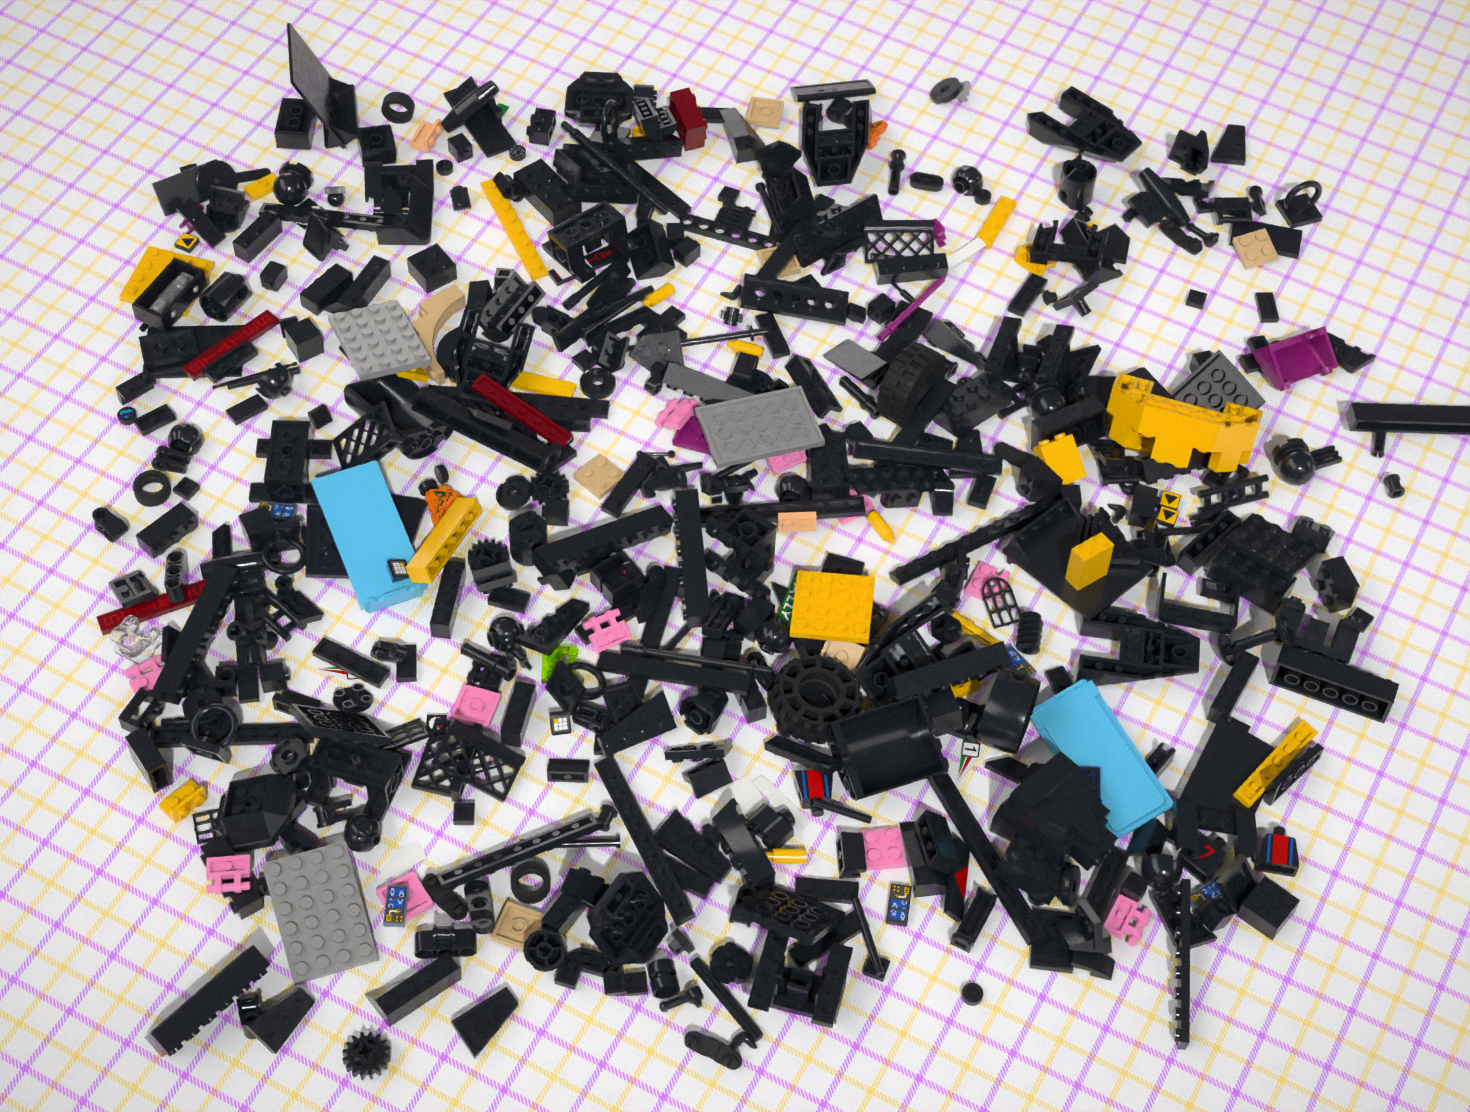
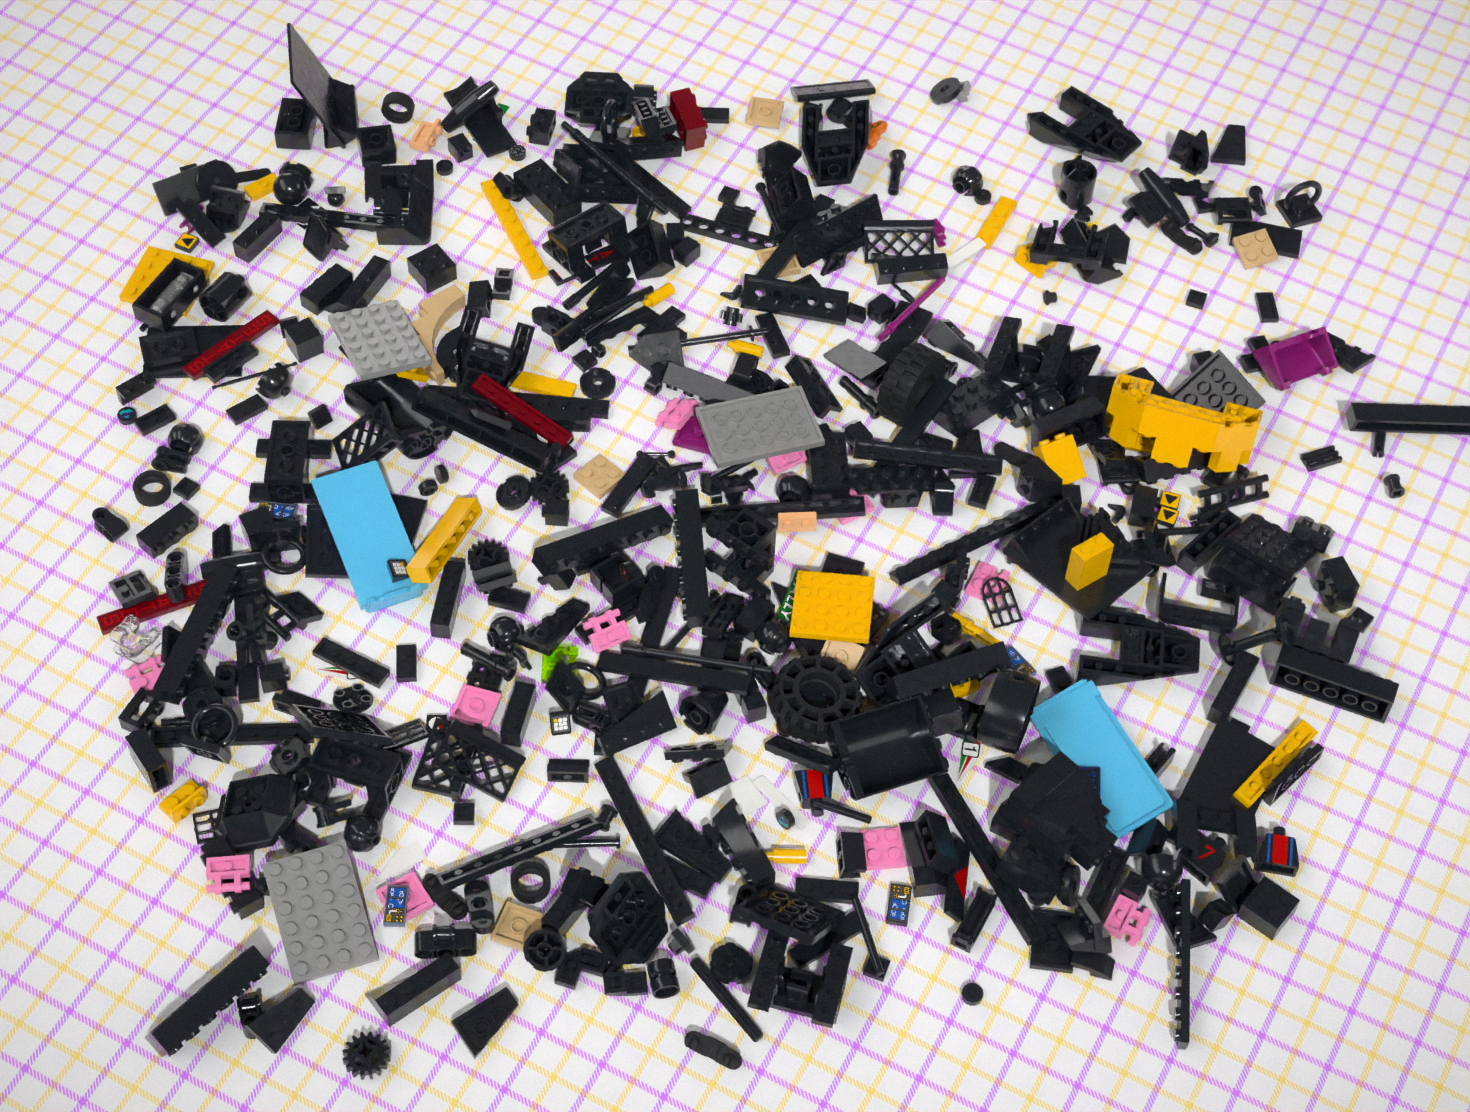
(253, 380): black bar -> none
(273, 276): black brick -> none
(284, 585): black bush -> none
(388, 652): black piece -> none
(439, 501): orange rock -> none
(460, 198): black bracket -> none
(509, 306): black brick -> none
(525, 534): black cylinder -> none
(612, 352): black bracket -> none
(692, 995): black piece -> none
(741, 136): wedge -> none
(742, 1037): black animal -> none
(770, 827): black brick -> none
(881, 527): yellow cylinder -> none
(926, 181): black plate -> none
(1020, 415): none -> black tile
(1027, 295): black plate -> none
(1029, 633): black piece -> none
(1077, 297): black tile -> none
(1204, 895): tile -> none
(1294, 462): black tile -> none

